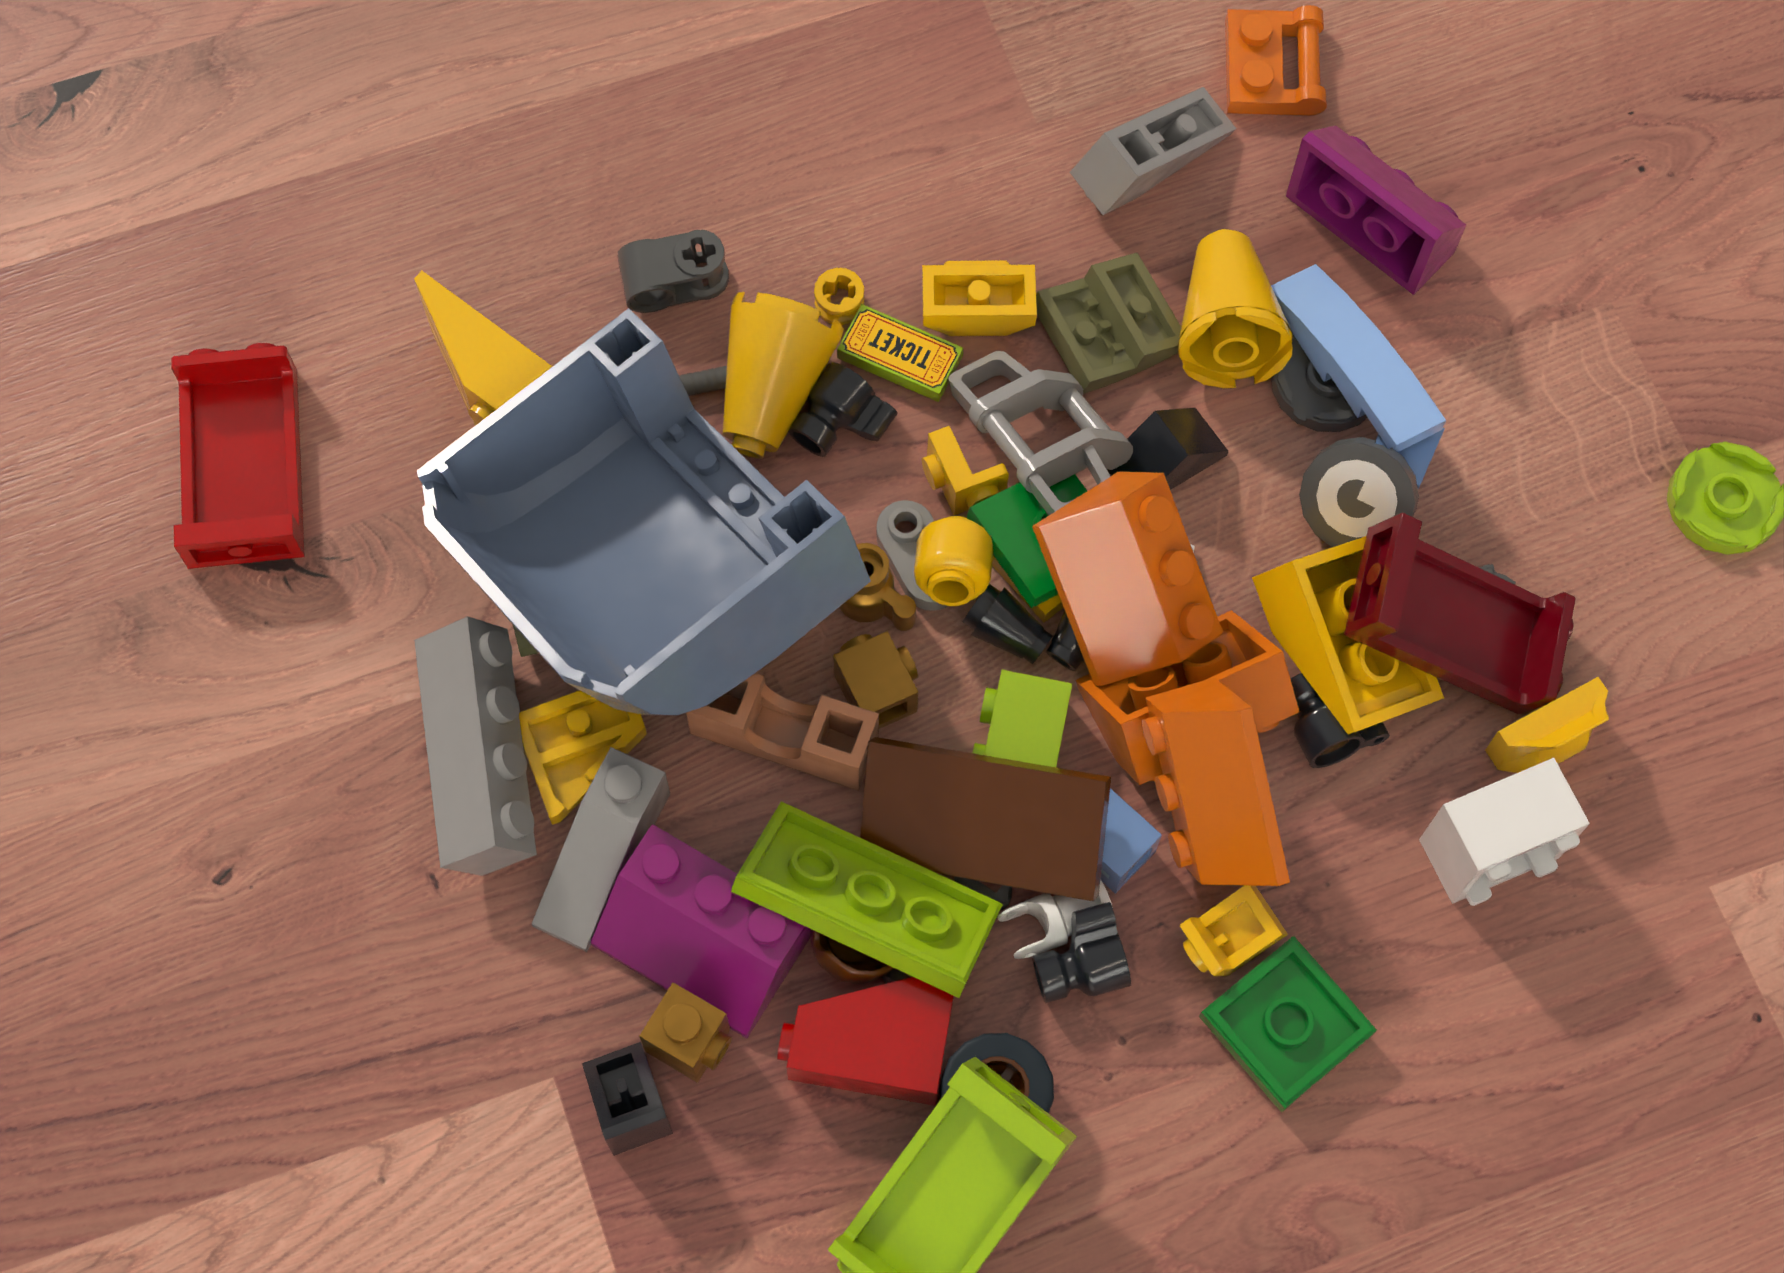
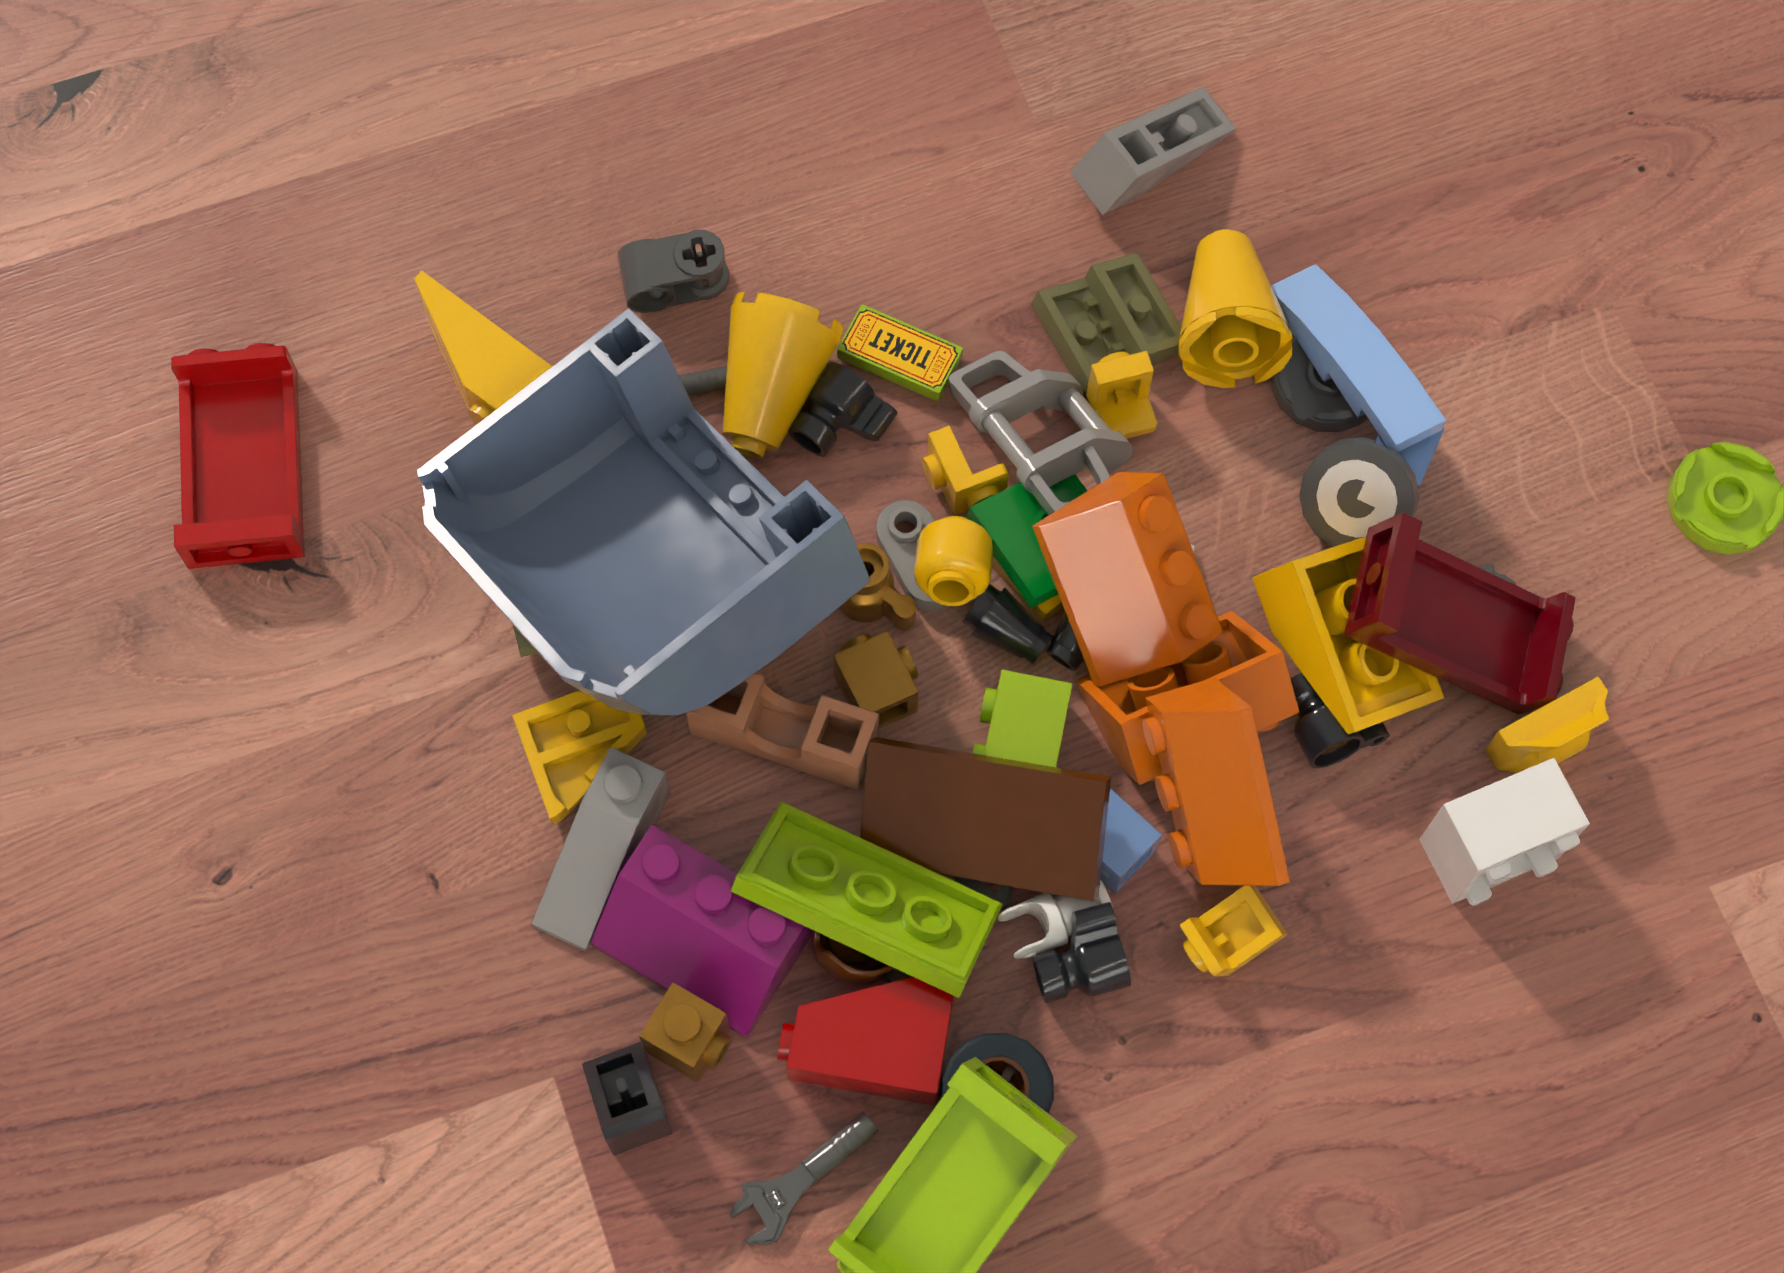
(474, 747): light grey brick -> none
(779, 1196): none -> dark grey piece
(828, 285): yellow bush -> none
(979, 298): yellow slope -> none
(1120, 392): none -> yellow bracket
(1173, 444): black slope -> none
(1256, 61): orange plate -> none
(1287, 1023): green plate -> none
(1373, 207): magenta slope -> none

